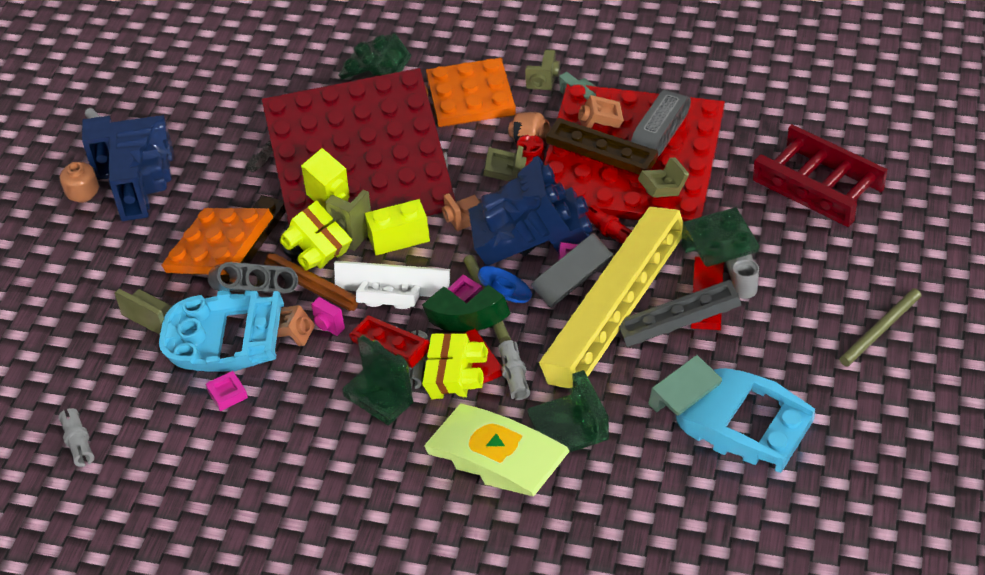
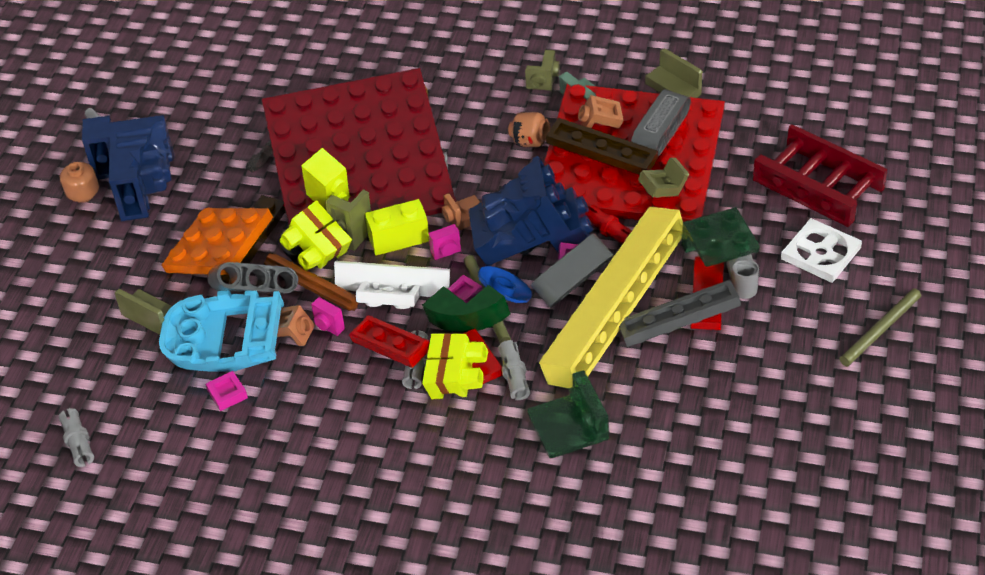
(380, 56): clear green bracket -> none
(382, 385): clear green bracket -> none
(444, 242): none -> dark pink plate
(470, 92): orange plate -> none
(497, 449): yellowish green slope -> none
(504, 164): olive bracket -> none
(532, 147): red wheel -> none
(675, 75): none -> olive panel
(684, 386): sand green panel -> none
(713, 412): medium azure slope -> none
(811, 265): none -> white piece

